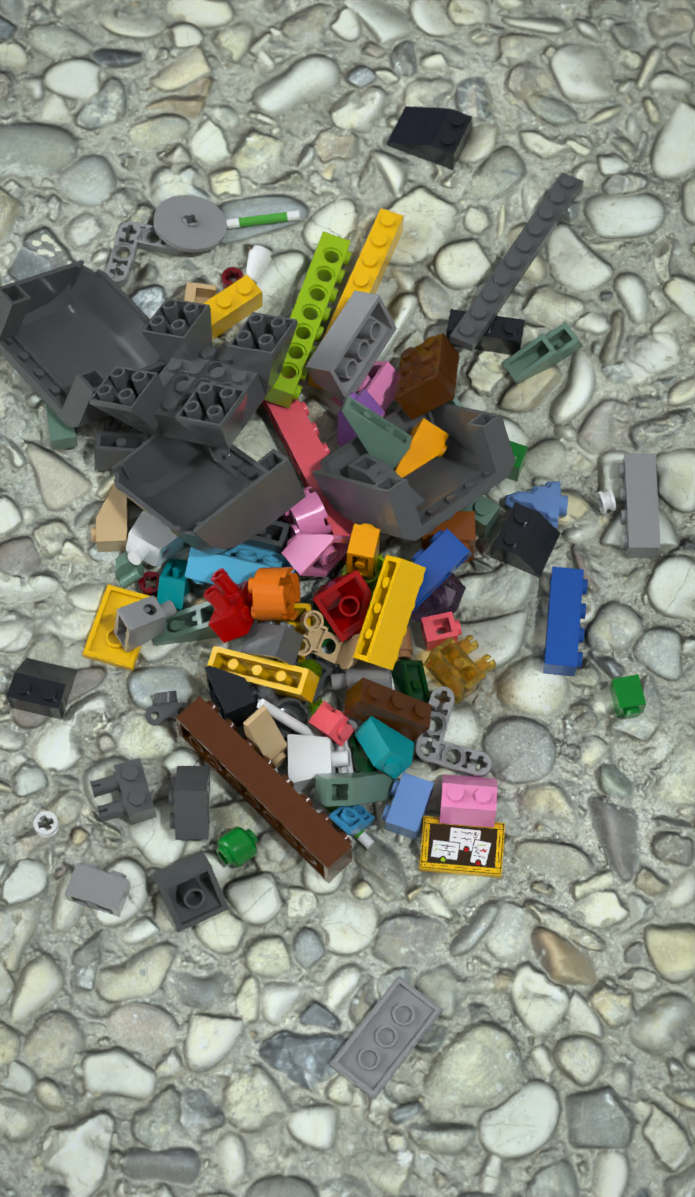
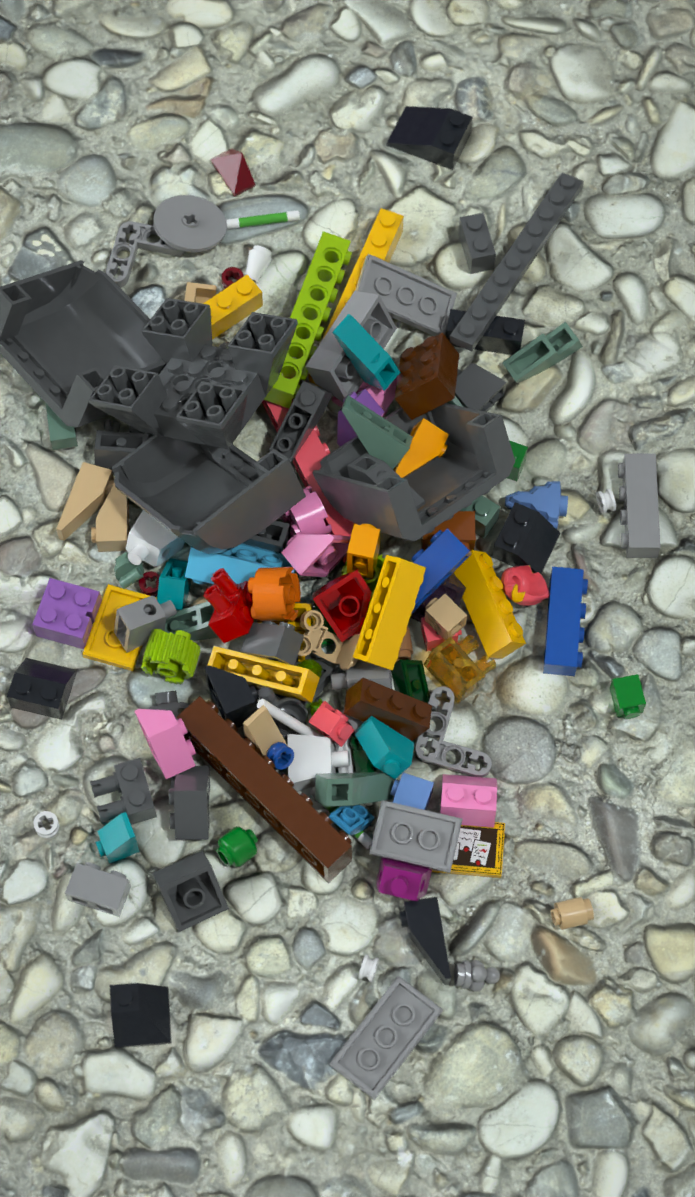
(64, 613): none -> medium lavender piece
(86, 498): none -> tan slope
(117, 839): none -> teal slope
(140, 1015): none -> black slope
(166, 740): none -> bright pink slope
(171, 655): none -> lime brick
(234, 171): none -> slope
(285, 759): none -> blue bush
(301, 419): none -> dark grey slope
(366, 354): none -> teal slope
(368, 968): none -> white bush
(402, 879): none -> magenta torso
(407, 295): none -> light grey tile
(415, 836): none -> light grey tile
(426, 932): none -> black slope
(445, 616): none -> tan brick
(472, 975): none -> light grey piece
(477, 243): none -> dark grey brick
(478, 388): none -> dark grey torso
(489, 606): none -> yellow brick
(524, 586): none -> coral hair
(572, 913): none -> tan brick

